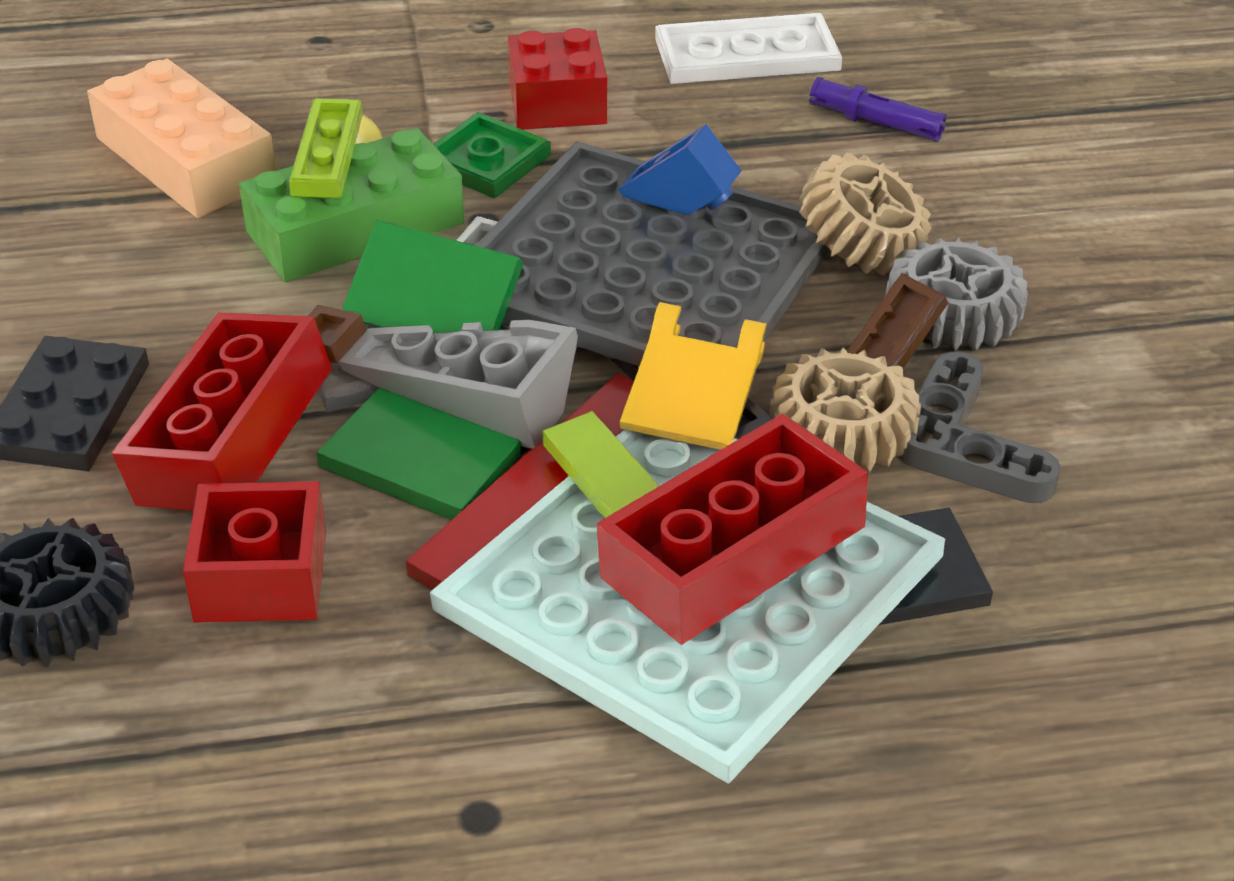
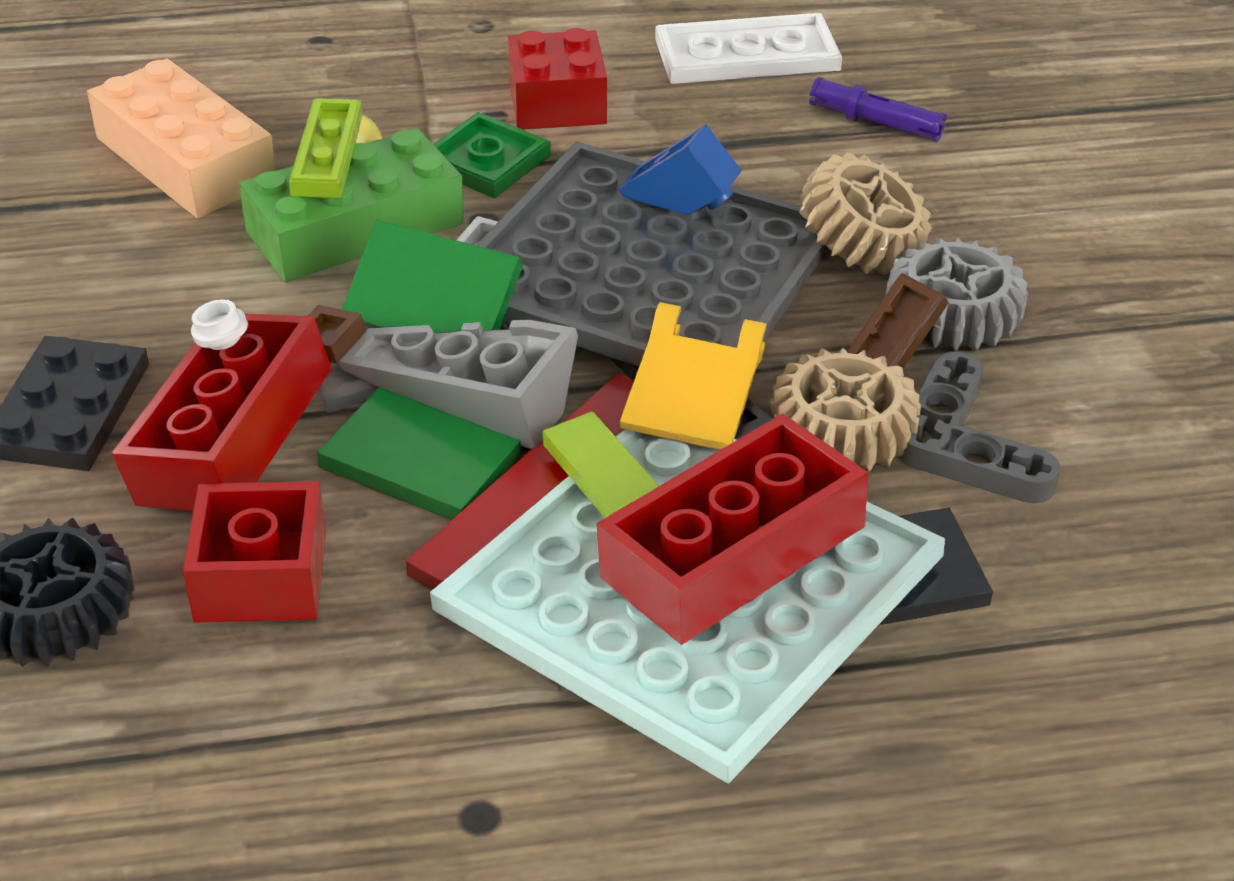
(218, 324): none -> white plate

